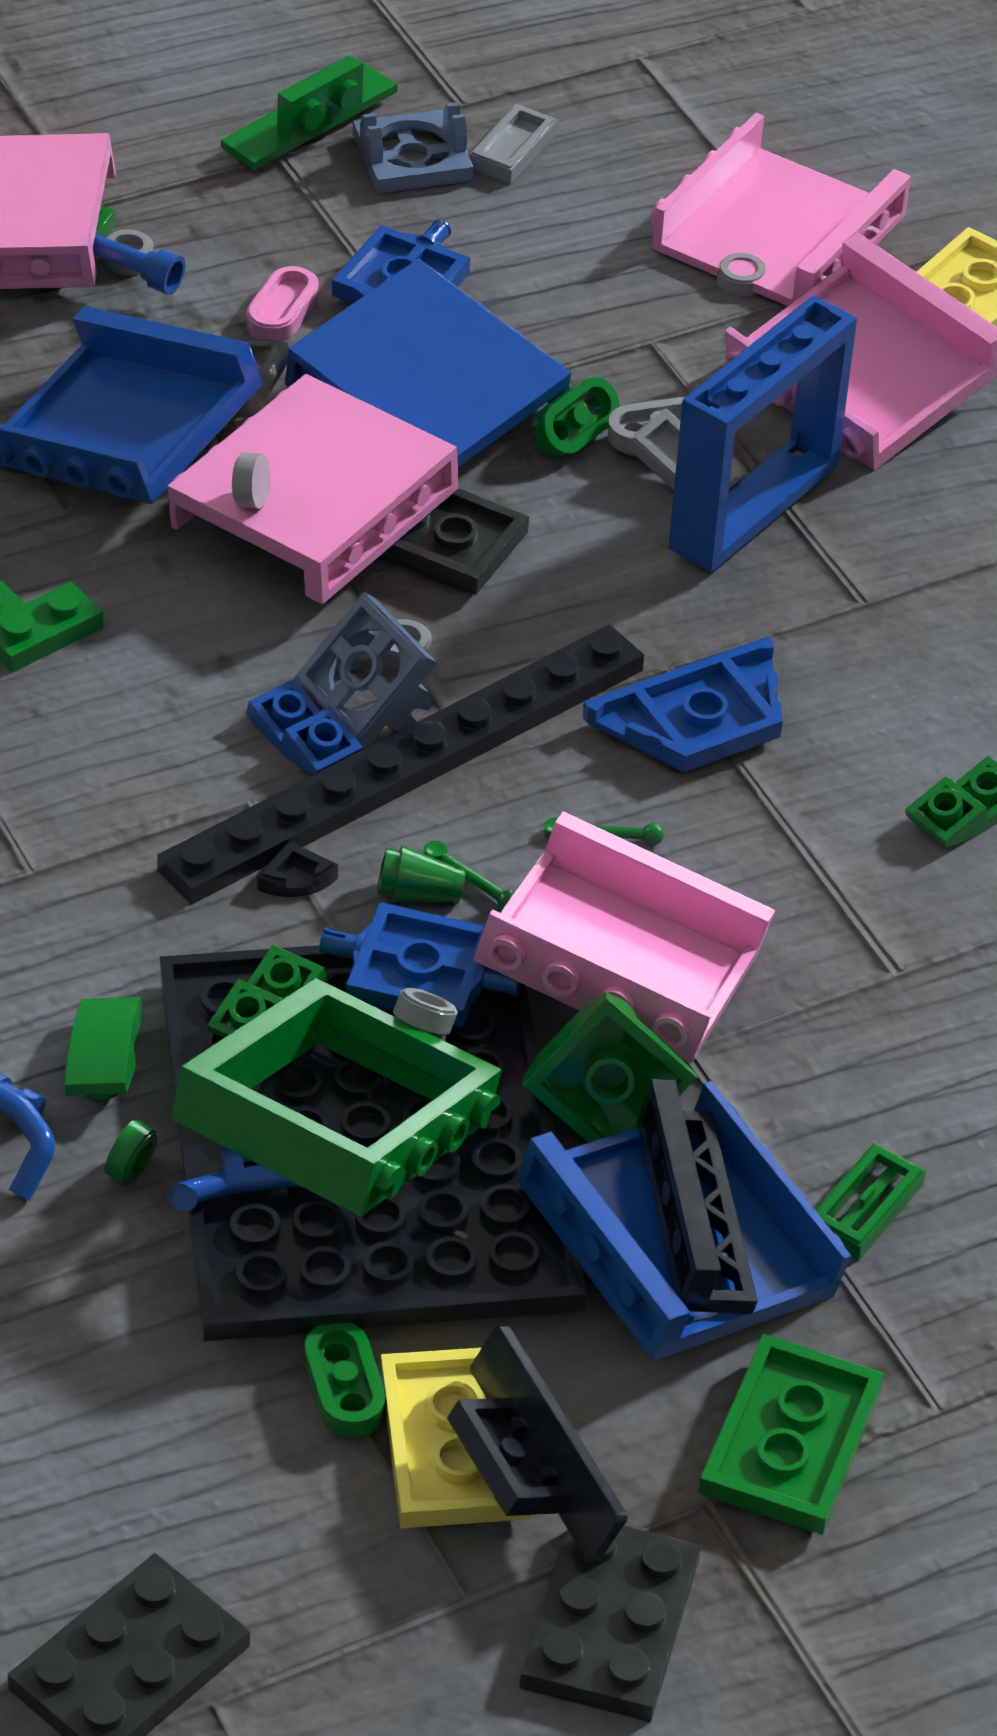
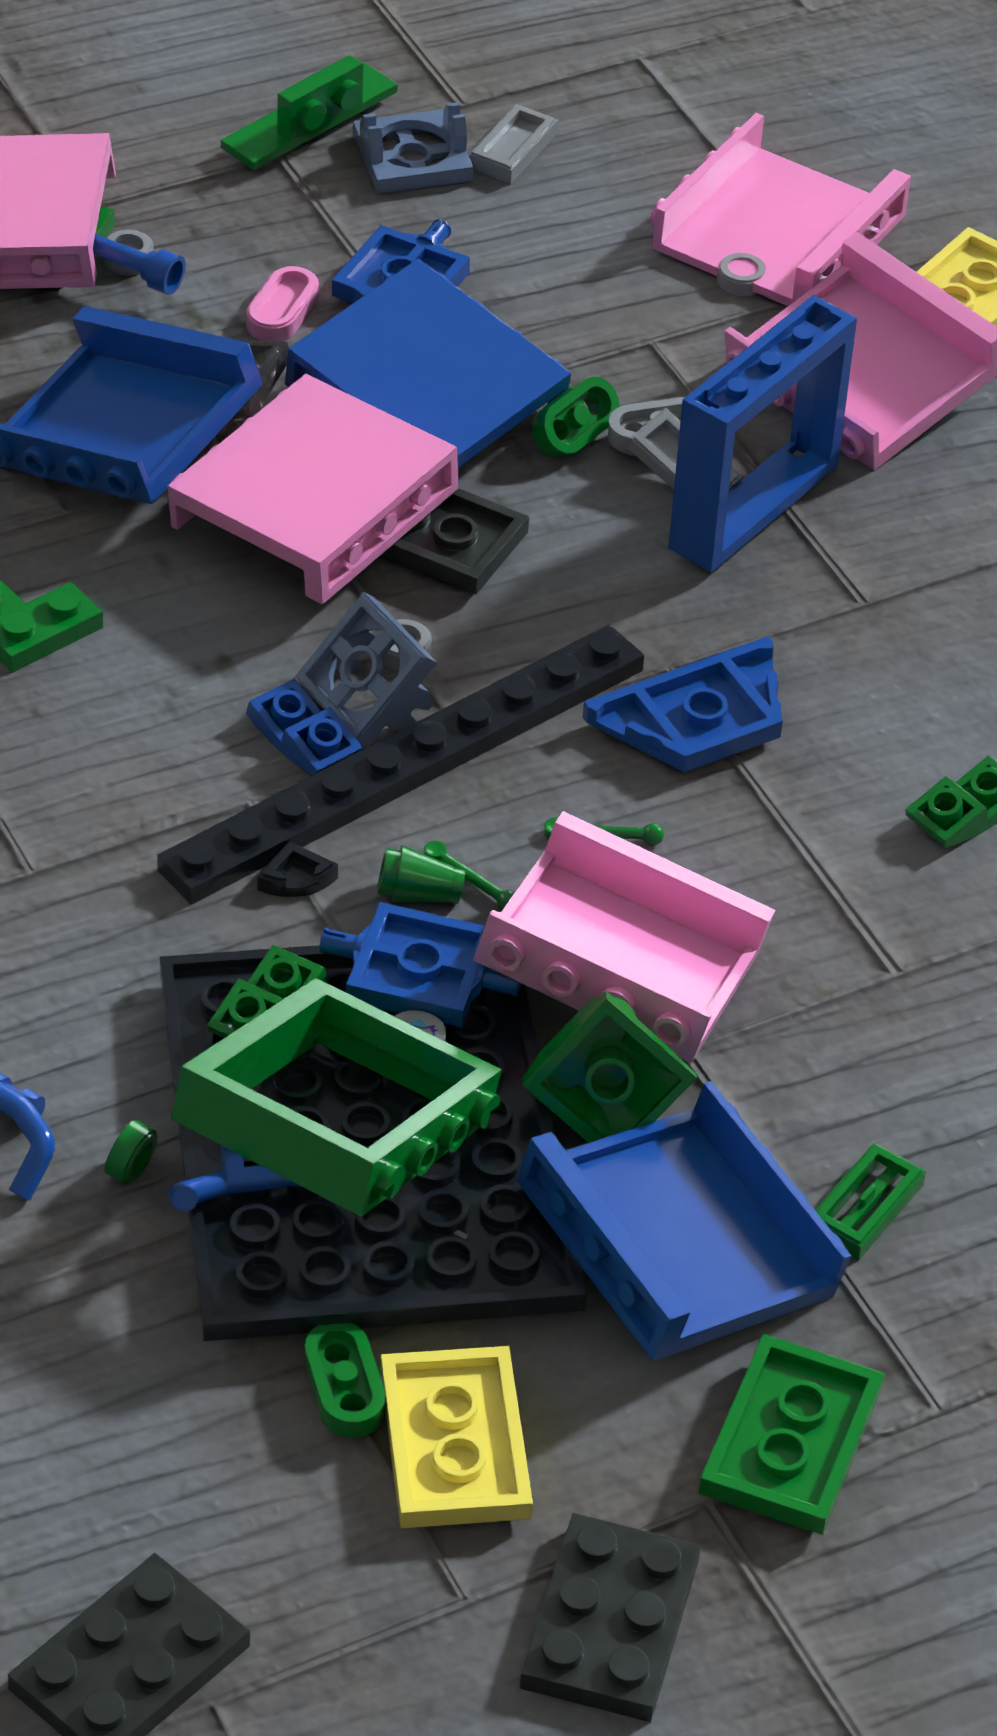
(103, 1047): green slope -> none
(251, 480): light grey tile -> none
(425, 1011): light grey tile -> none
(531, 1448): black bracket -> none
(685, 1213): black fence -> none

